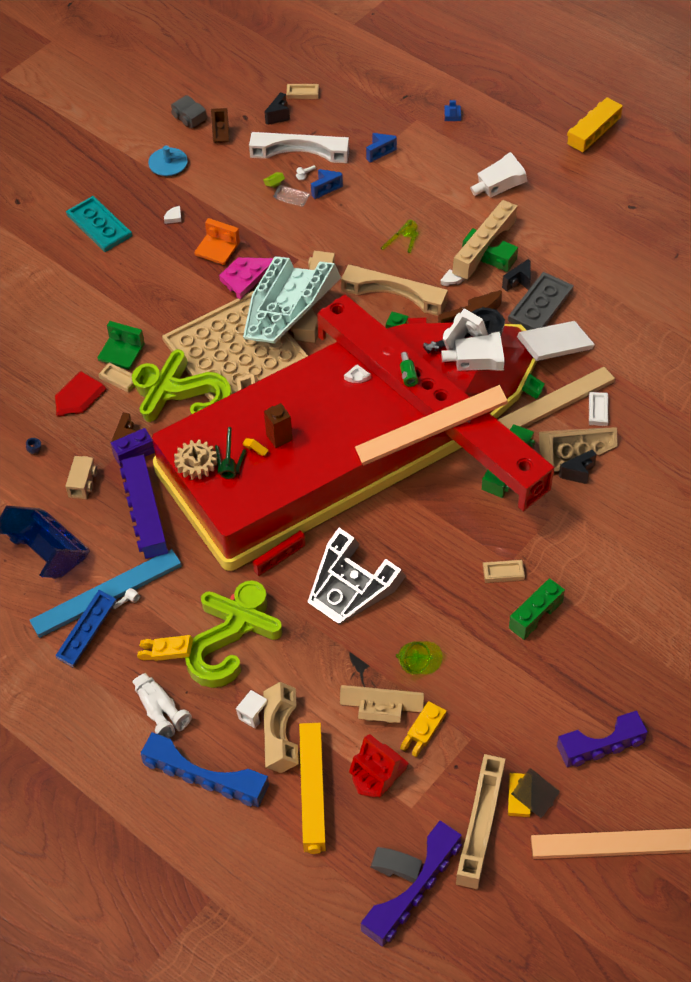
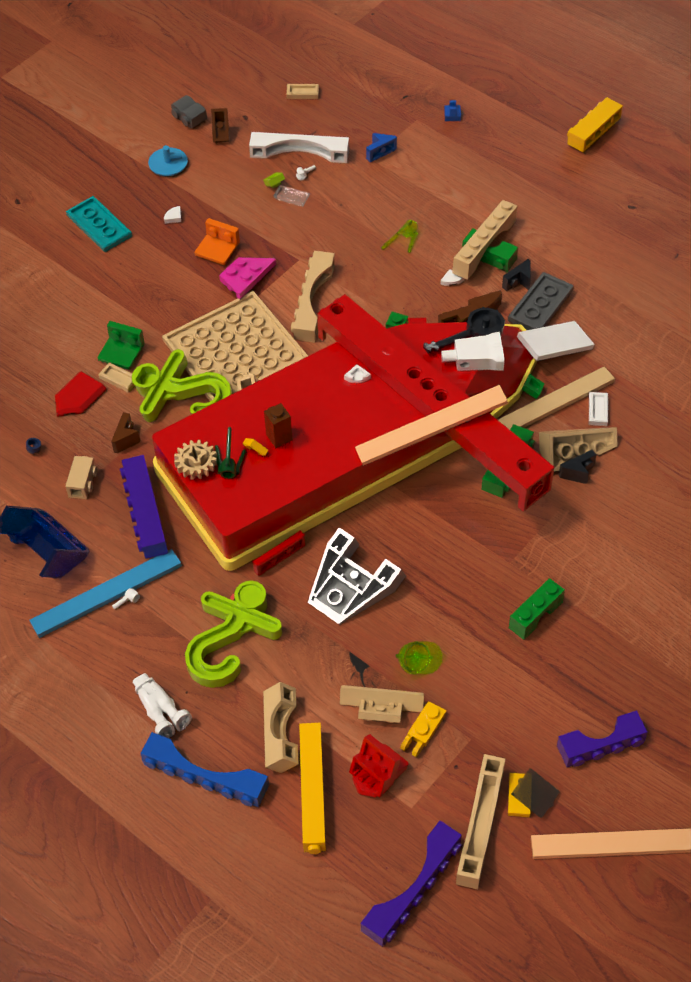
(86, 628): blue plate -> none
(132, 445): dark purple brick -> none
(166, 648): yellow hinge -> none
(250, 707): white panel -> none
(277, 110): black slope -> none
(286, 297): light aqua wedge -> none
(326, 183): blue slope -> none
(361, 281): tan arch -> none
(391, 861): dark grey slope -> none
(408, 371): green piece -> none
(464, 323): white bracket -> none
(500, 176): white piece -> none
(503, 571): tan tile -> none

